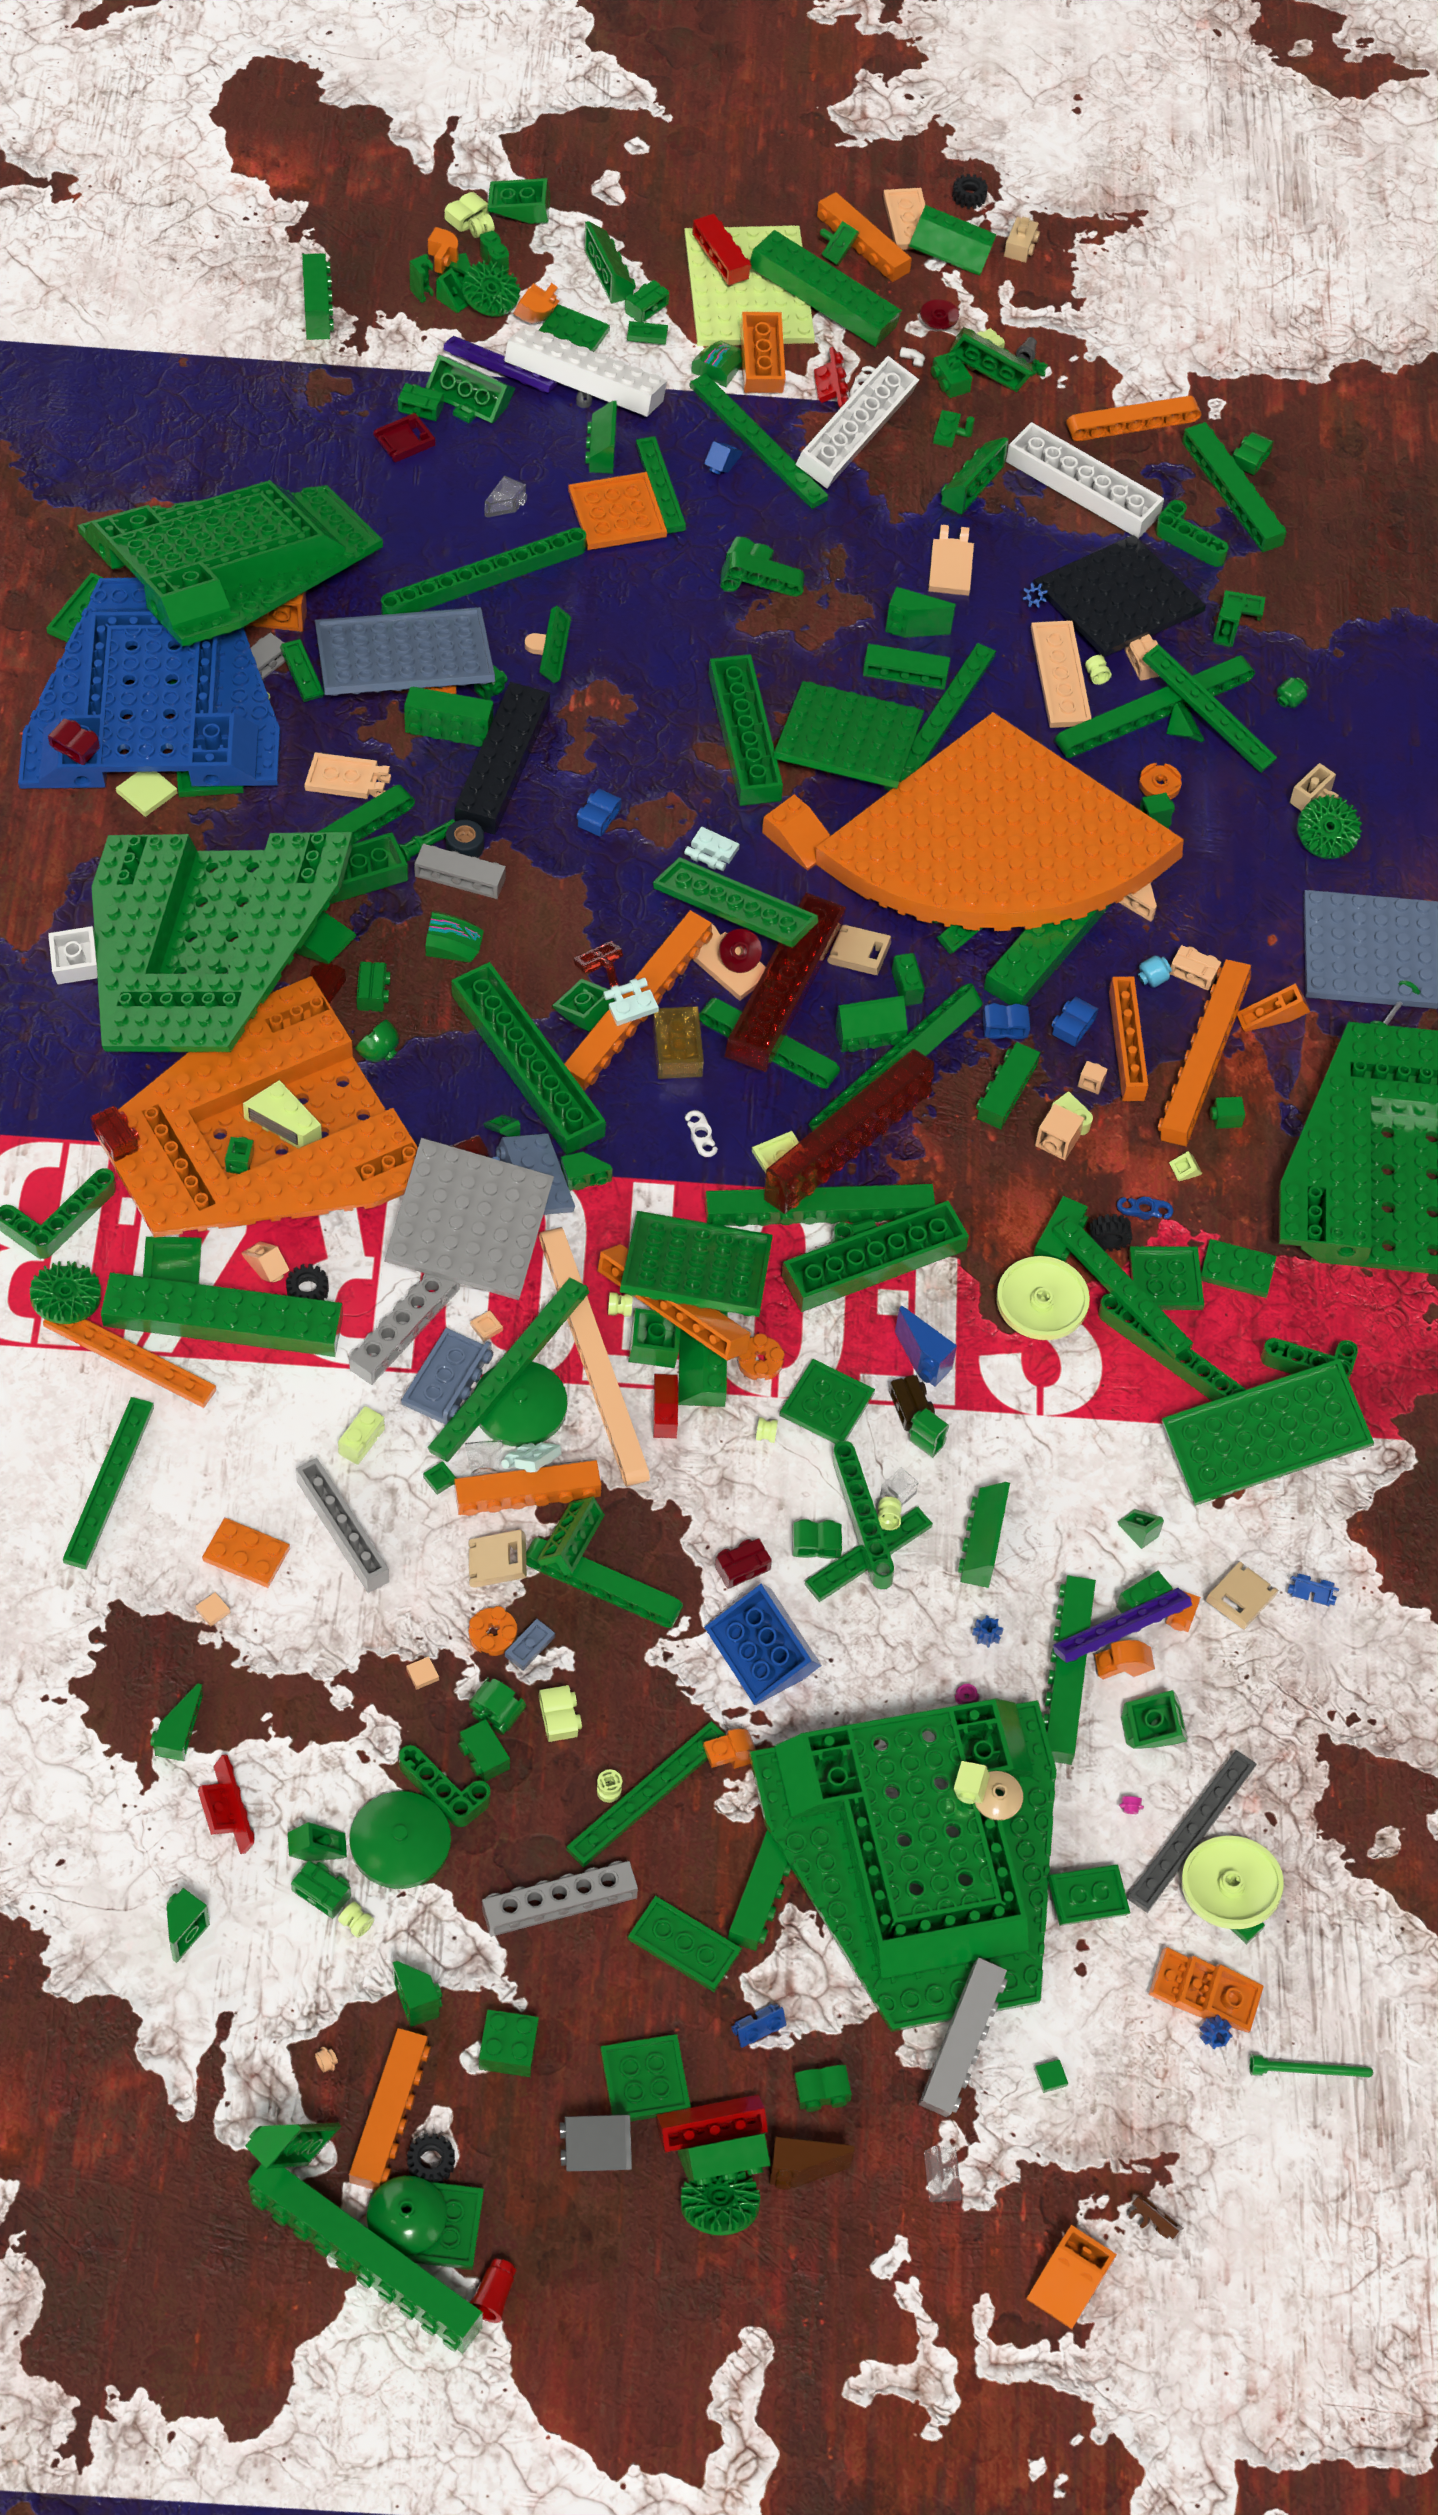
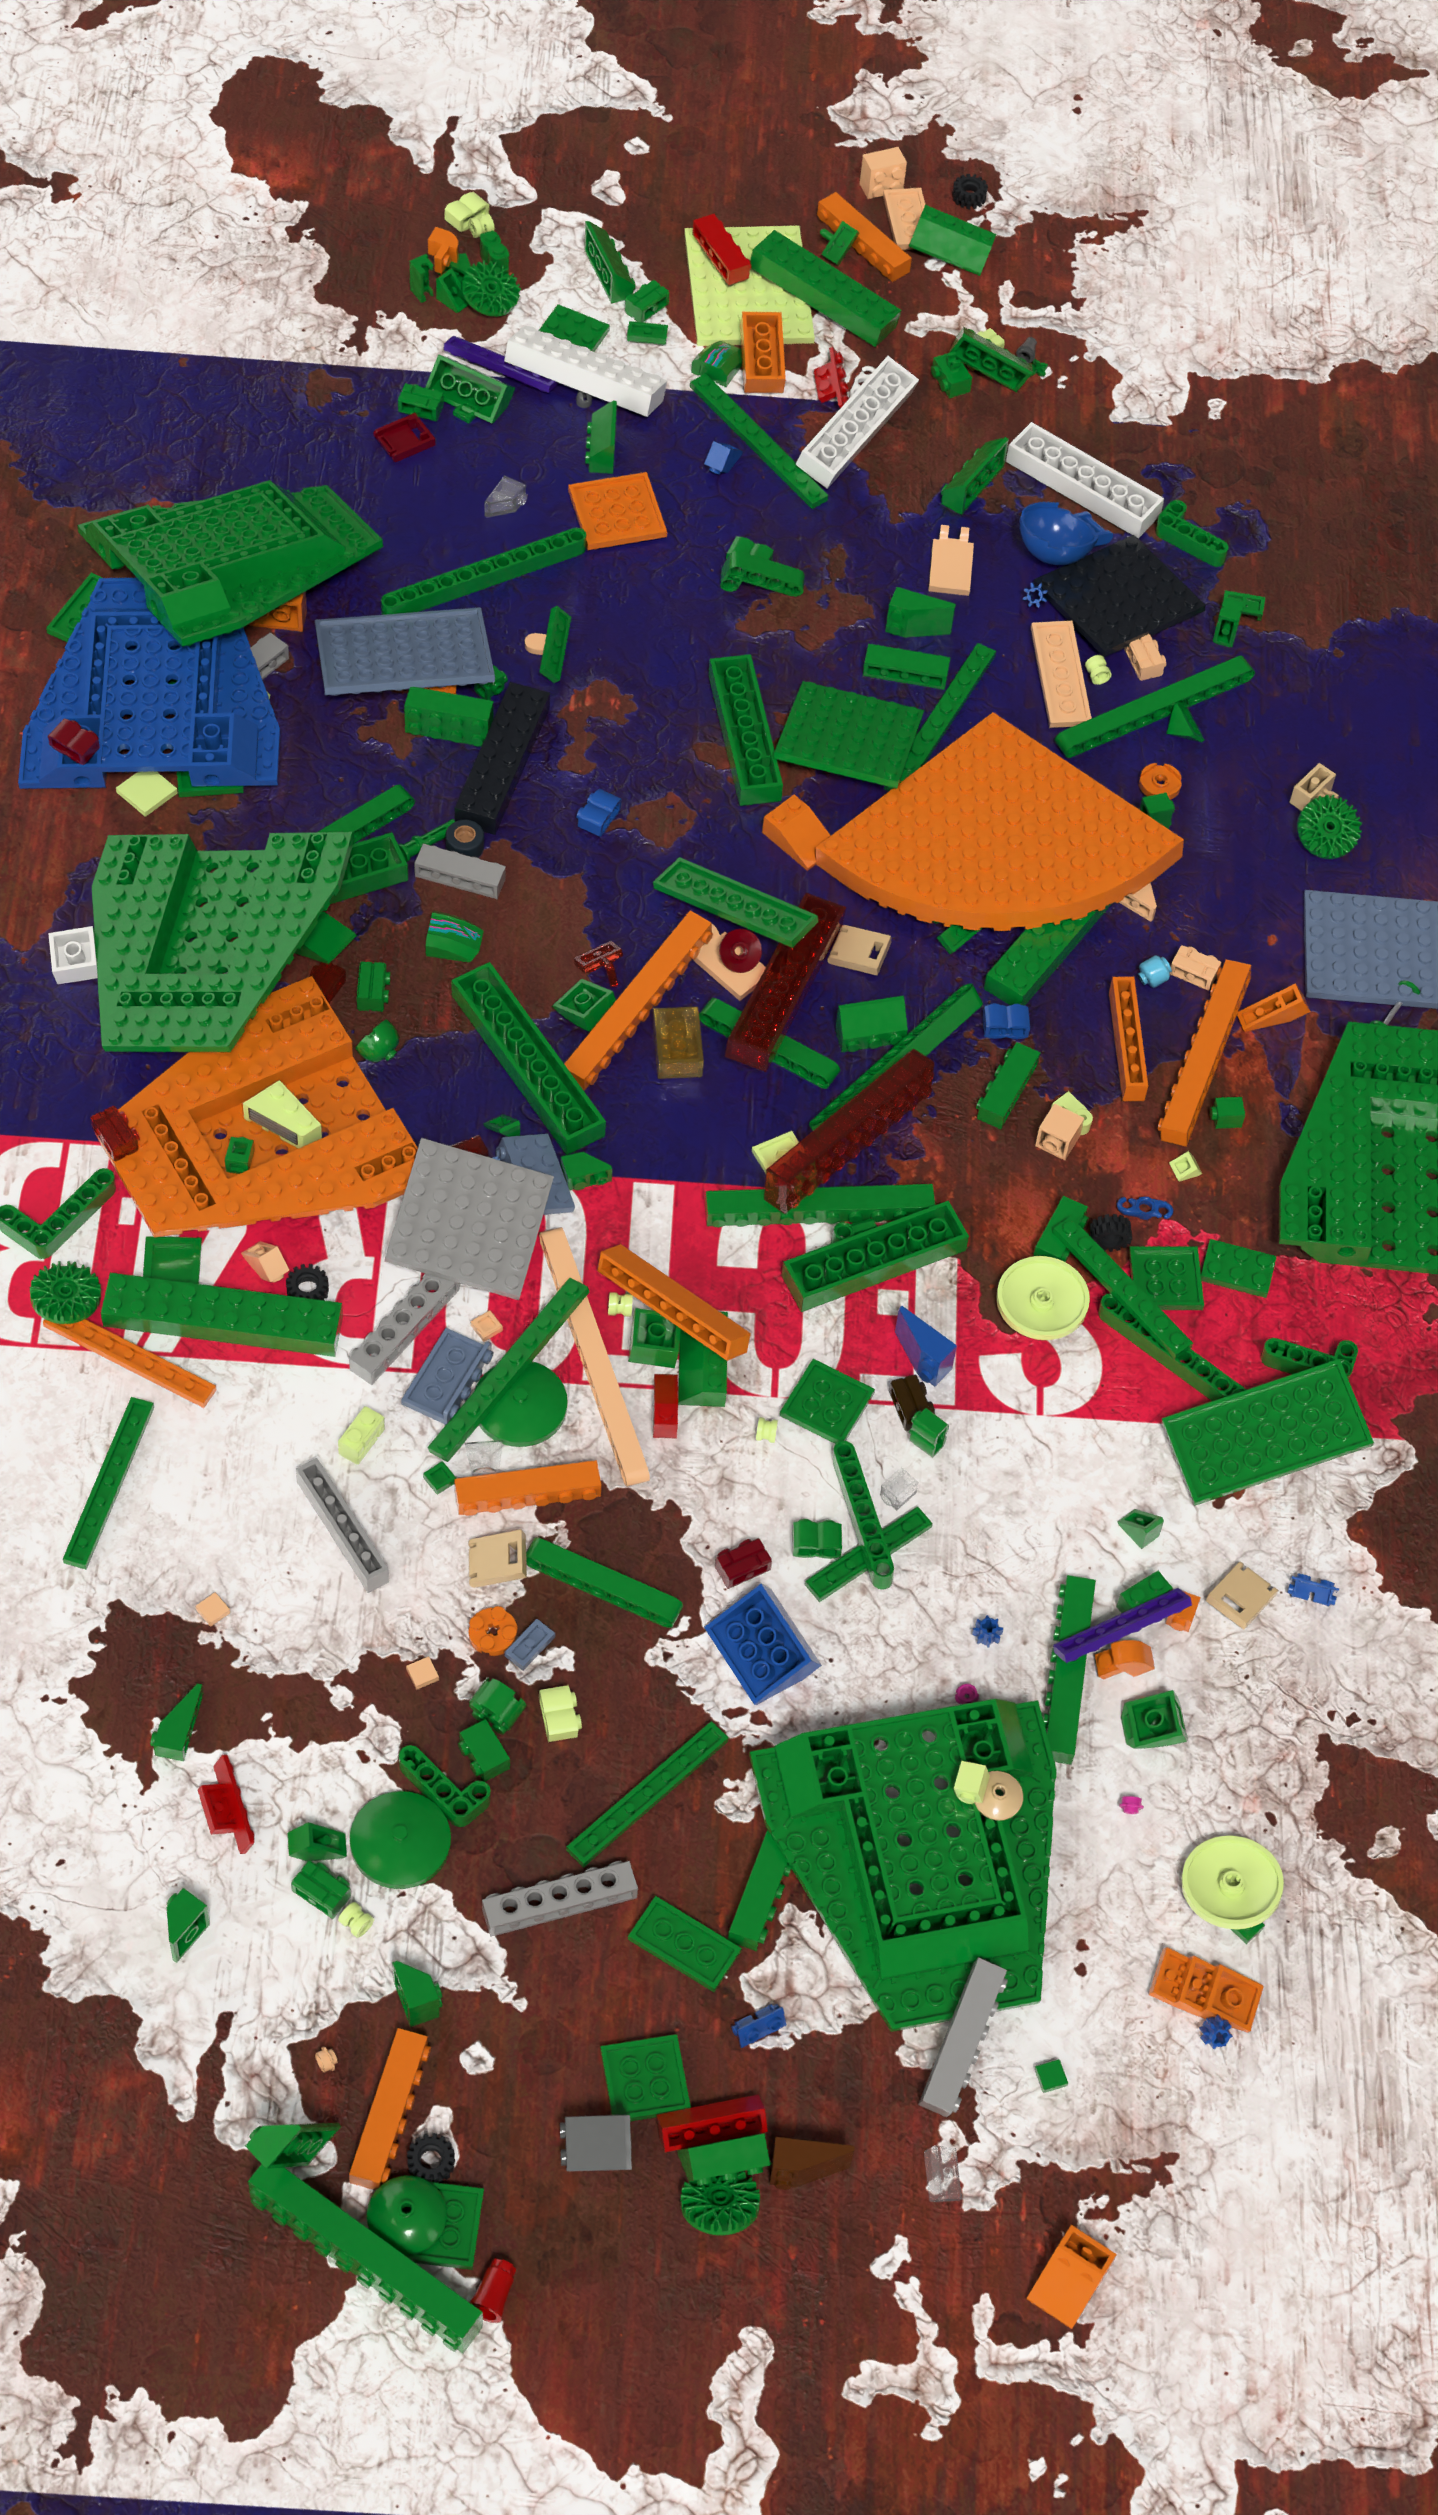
(246, 1552): orange plate -> none
(302, 670): green tile -> none
(317, 296): green brick -> none
(346, 776): light nougat tile -> none
(508, 2043): green brick -> none
(521, 199): green slope -> none
(531, 1456): light aqua plate -> none
(537, 304): orange brick -> none
(572, 1535): green fence -> none
(607, 1791): yellowish green wheel -> none
(632, 1007): light aqua plate -> none
(661, 484): green plate -> none
(697, 1264): green plate -> none
(700, 1142): white piece -> none
(712, 844): light aqua plate -> none
(730, 1748): orange brick -> none
(761, 1369): orange plate -> none
(822, 2087): green brick -> none
(882, 172): none -> light nougat brick
(889, 1513): yellowish green wheel -> none
(908, 978): green brick -> none
(913, 354): white arm -> none
(939, 314): dark red dish -> none
(949, 427): green plate -> none
(984, 1534): green slope -> none
(1021, 239): tan brick -> none
(1058, 535): none -> blue windscreen
(1074, 1021): blue brick -> none
(1088, 1895): green tile -> none
(1092, 1077): light nougat plate -> none
(1133, 418): orange beam -> none
(1165, 2224): reddish brown plate -> none
(1191, 1831): dark grey tile -> none
(1209, 708): green plate -> none
(1234, 487): green brick -> none
(1253, 452): green brick -> none
(1260, 2065): green piece -> none
(1292, 692): green head -> none

